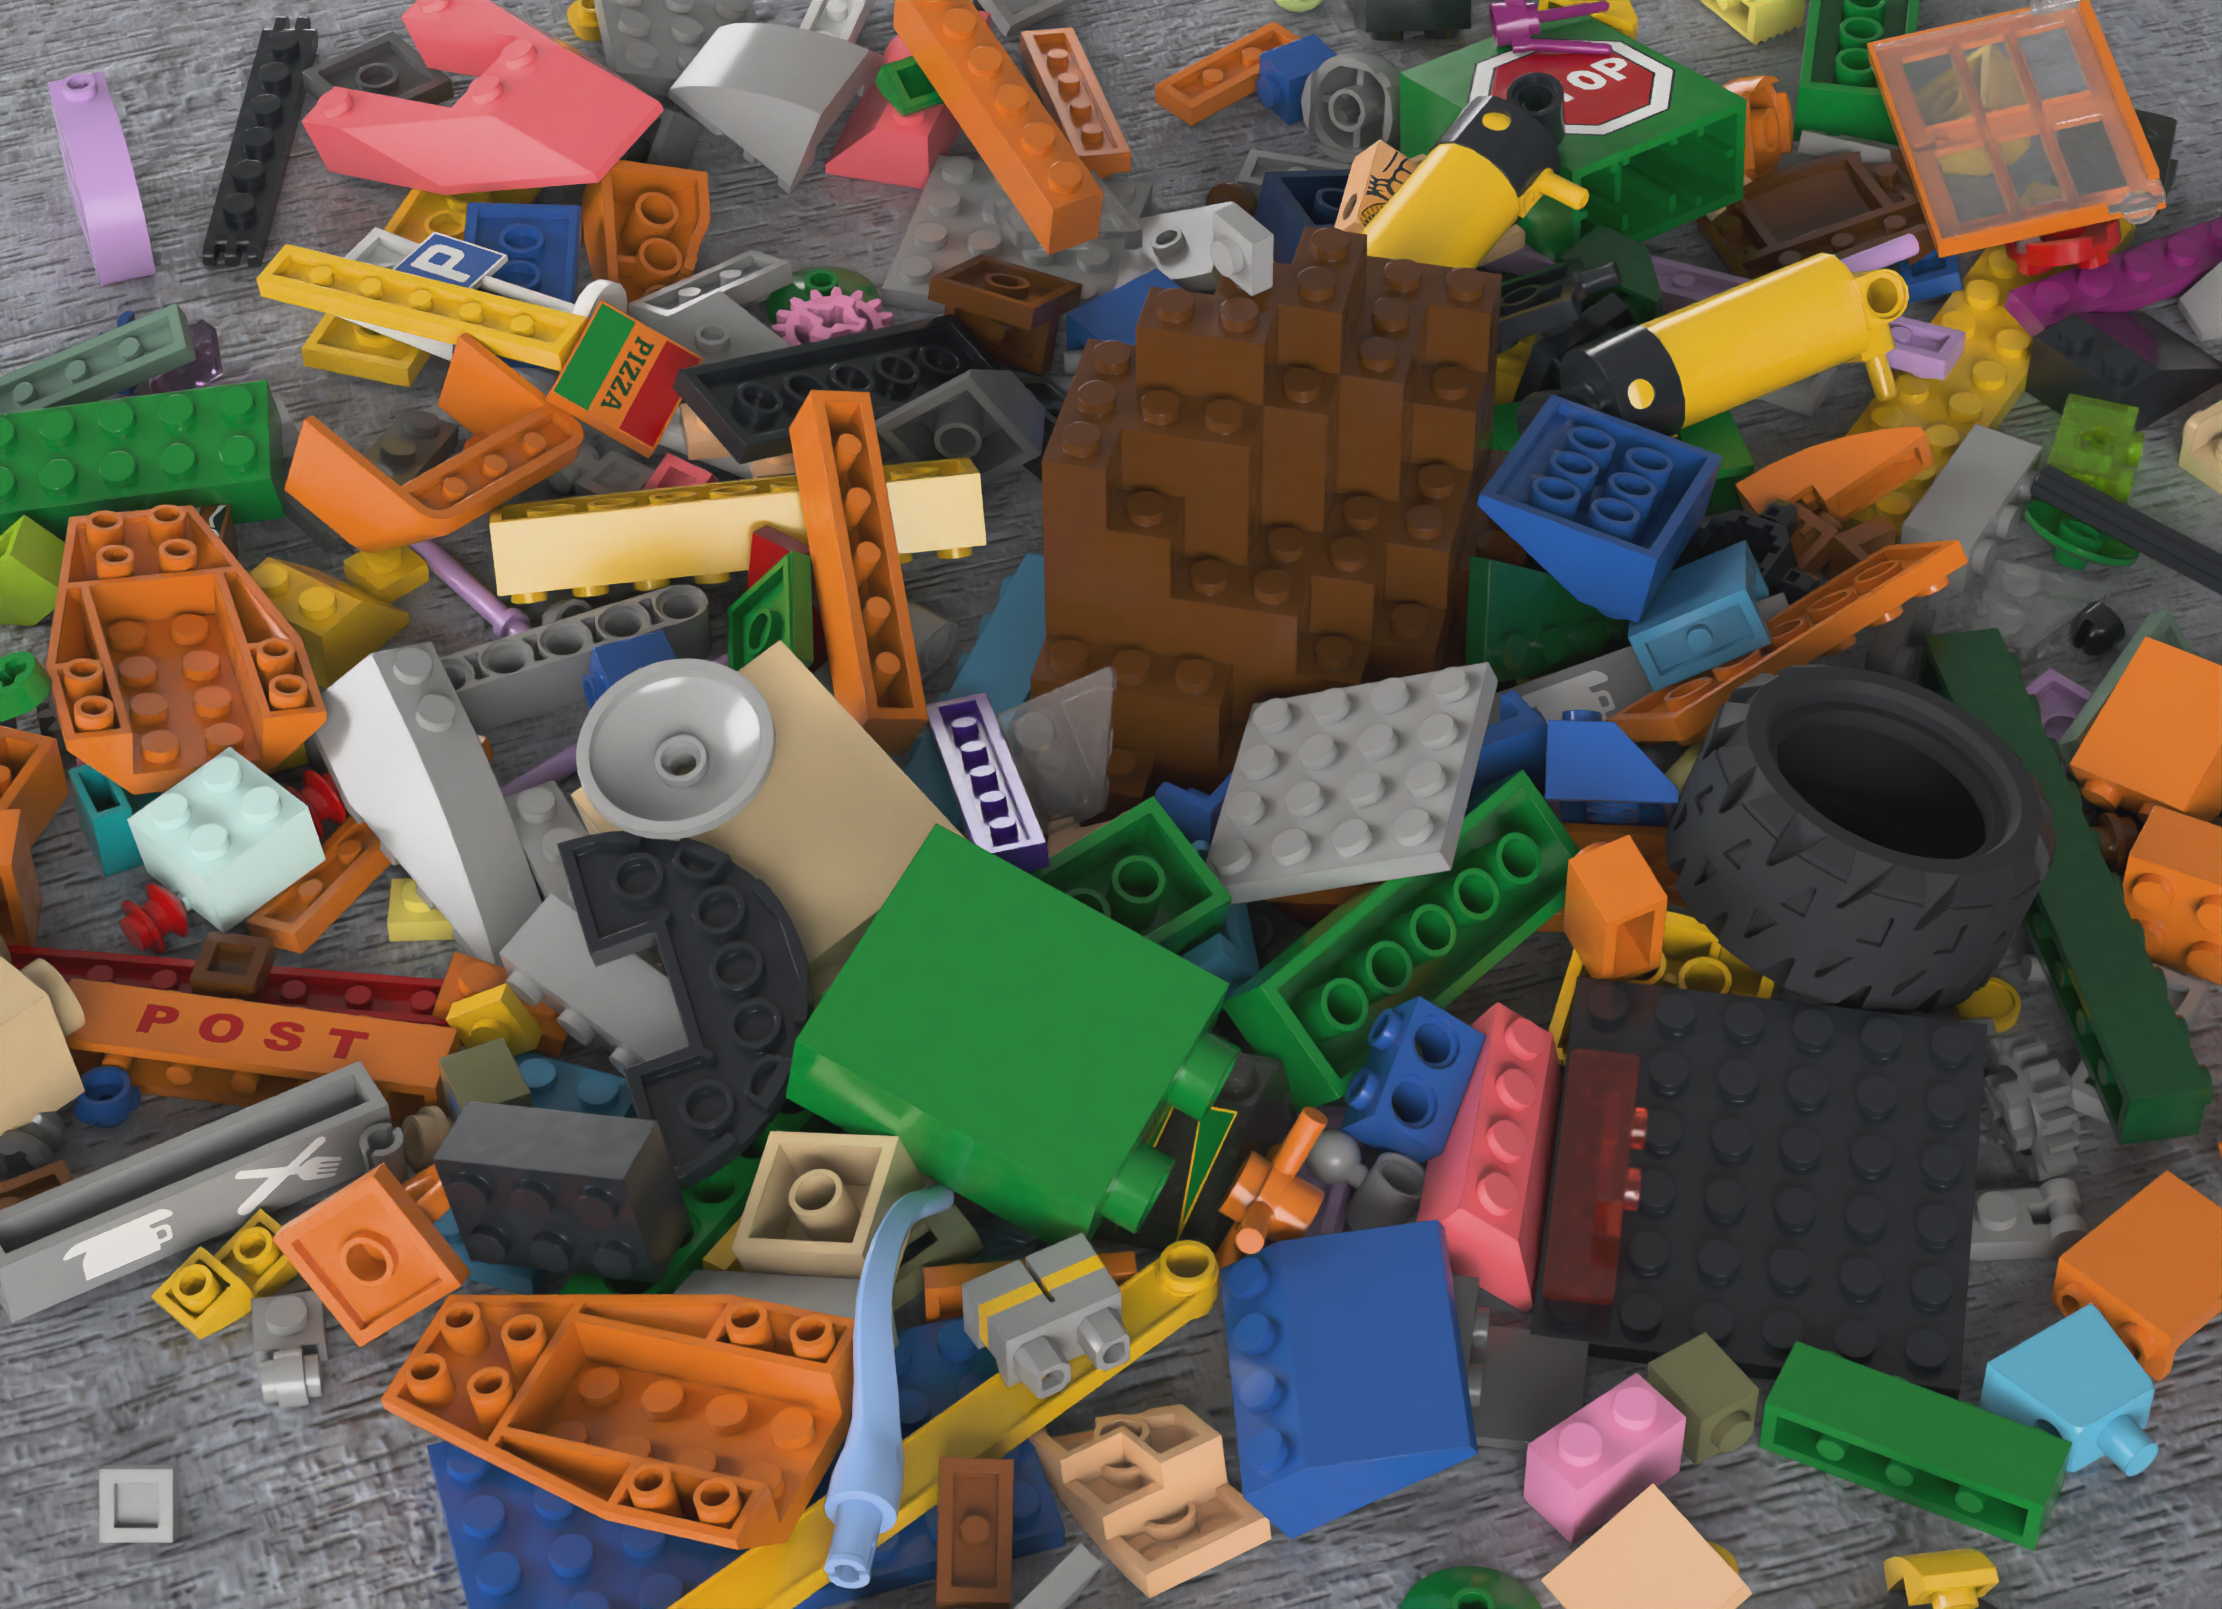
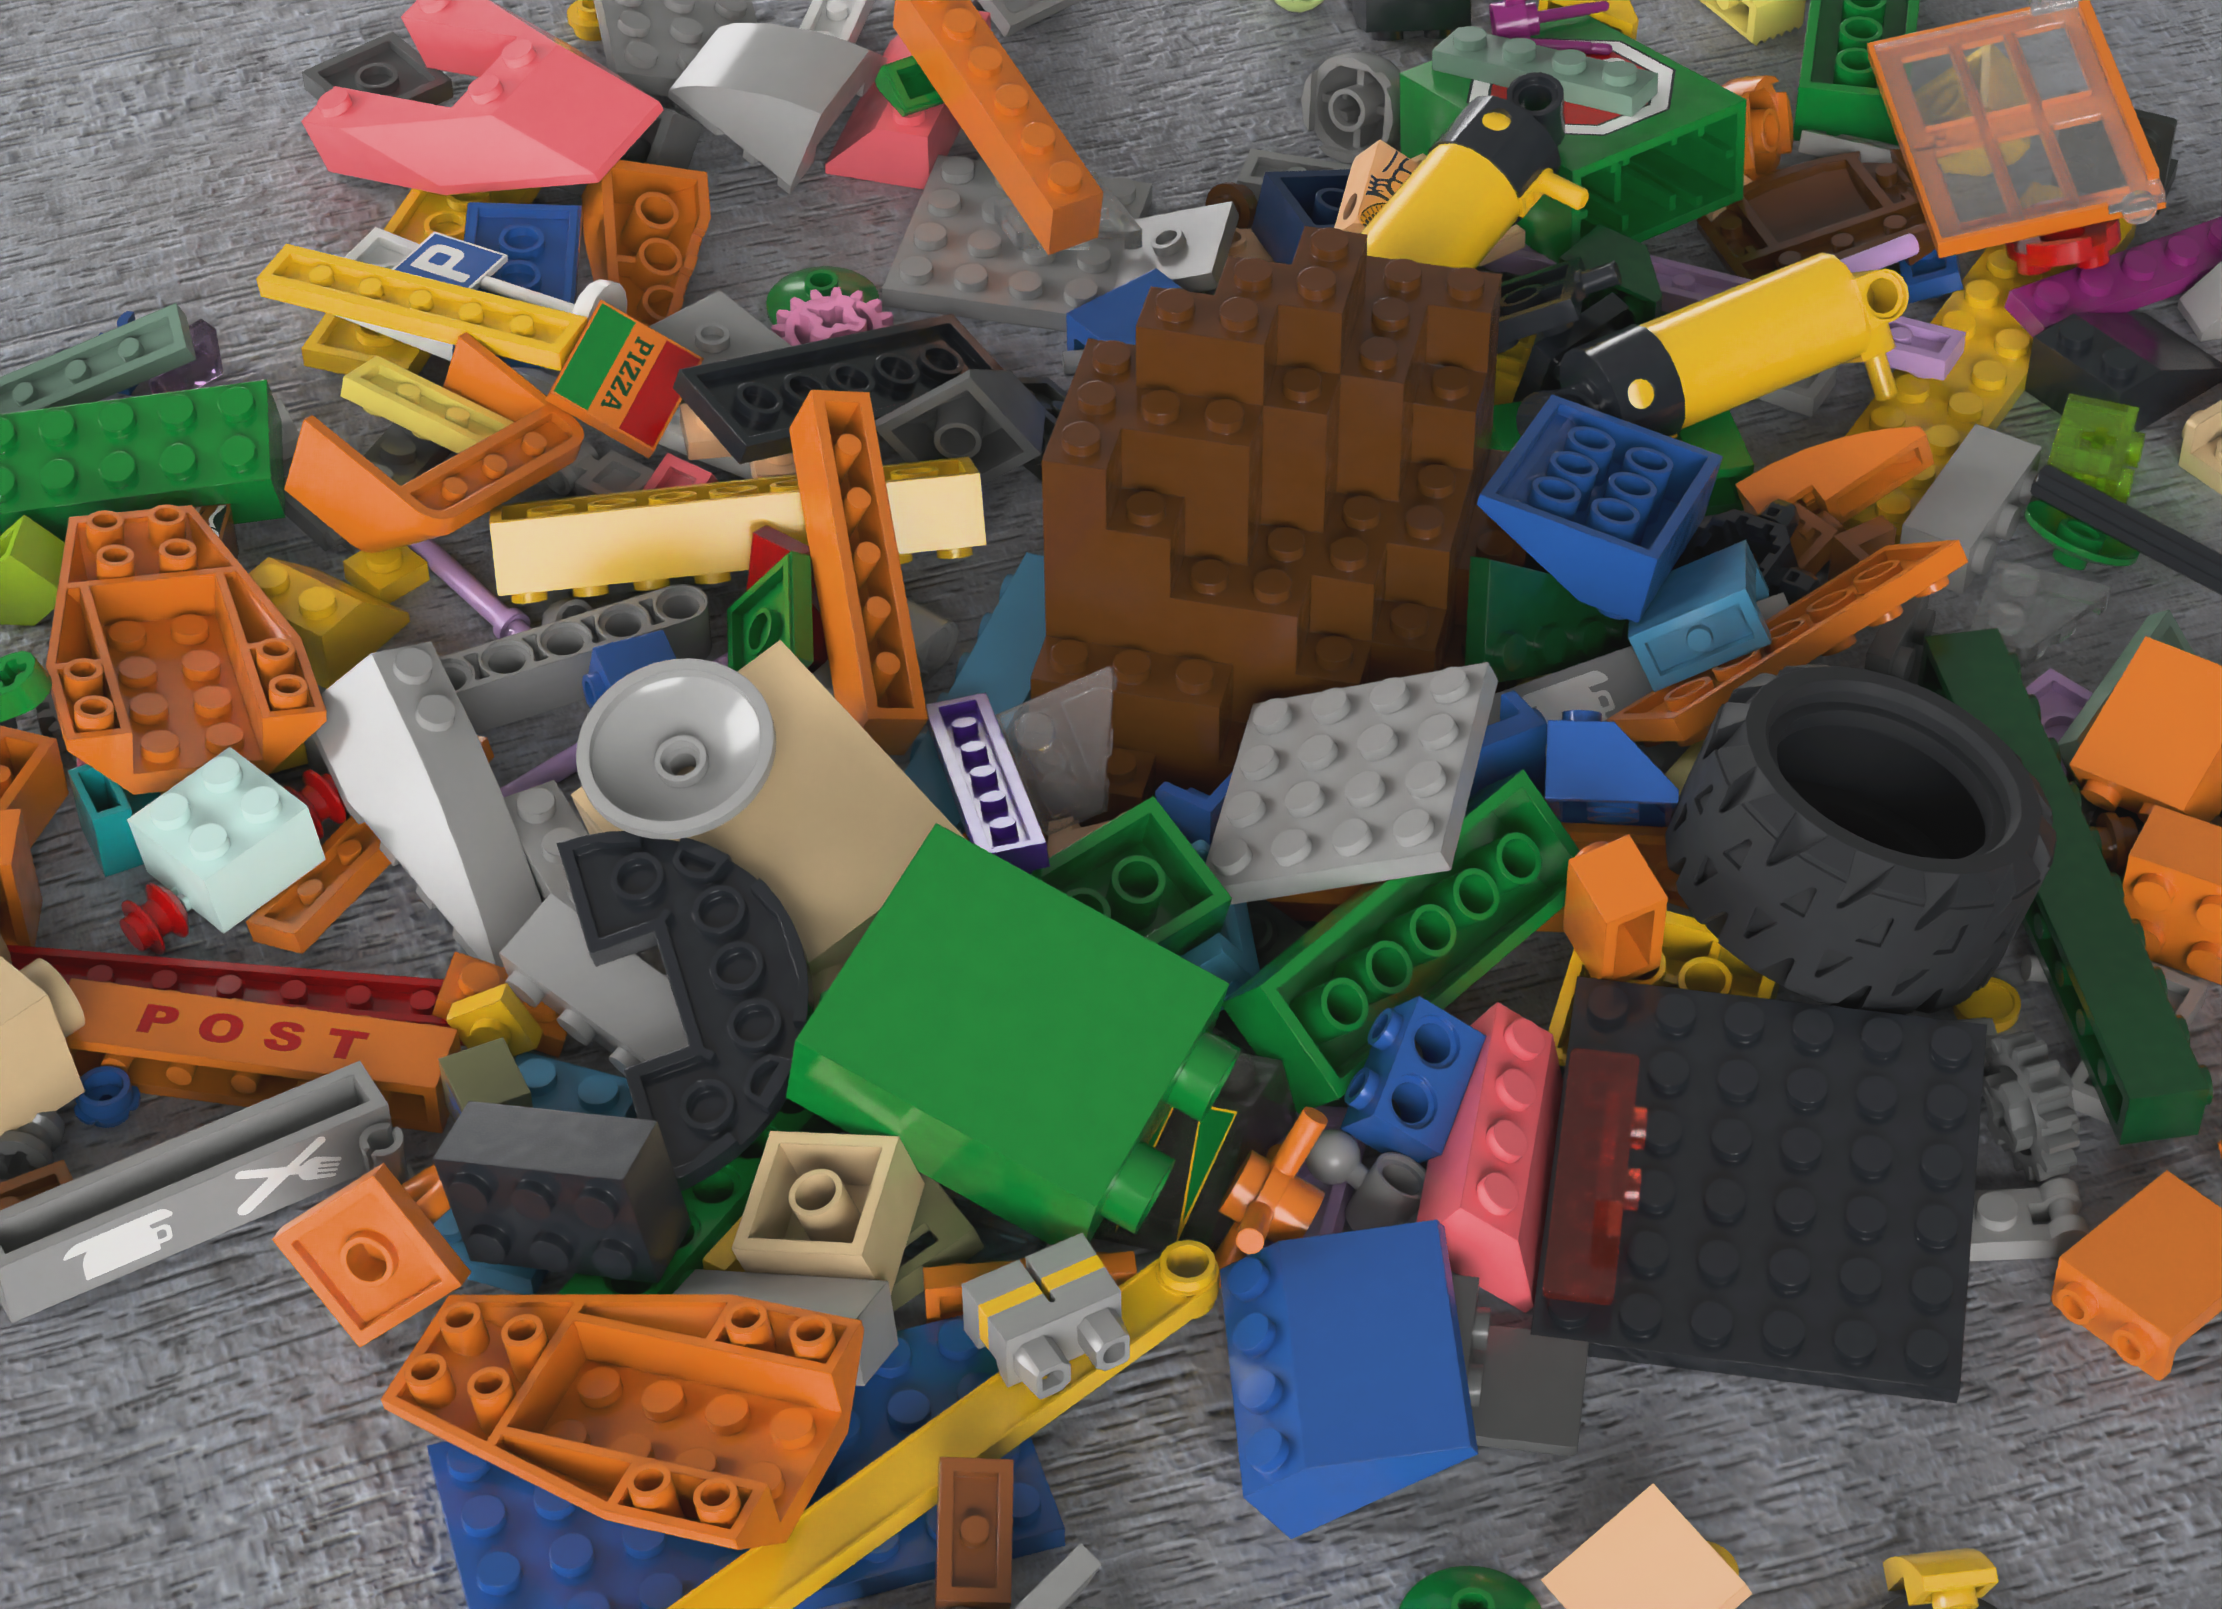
(101, 177): lavender brick -> none
(138, 1503): light grey plate -> none
(219, 1288): yellow slope -> none
(233, 966): reddish brown plate -> none
(261, 144): black hinge -> none
(289, 1346): light grey plate -> none
(411, 918): light yellow plate -> none
(420, 405): none -> light yellow plate
(424, 1135): tan plate -> none
(742, 278): light grey plate -> none
(870, 1469): light blue animal -> none
(1007, 308): reddish brown bracket -> none
(1075, 99): orange plate -> none
(1152, 1494): light nougat slope -> none
(1220, 76): orange plate -> none
(1242, 249): light grey plate -> none
(1285, 73): blue brick -> none
(1586, 80): none -> sand green plate
(1603, 1457): bright pink brick -> none
(1709, 1393): olive brick -> none
(1915, 1445): green brick -> none
(2077, 1387): medium azure torso -> none
(2096, 629): black hinge -> none

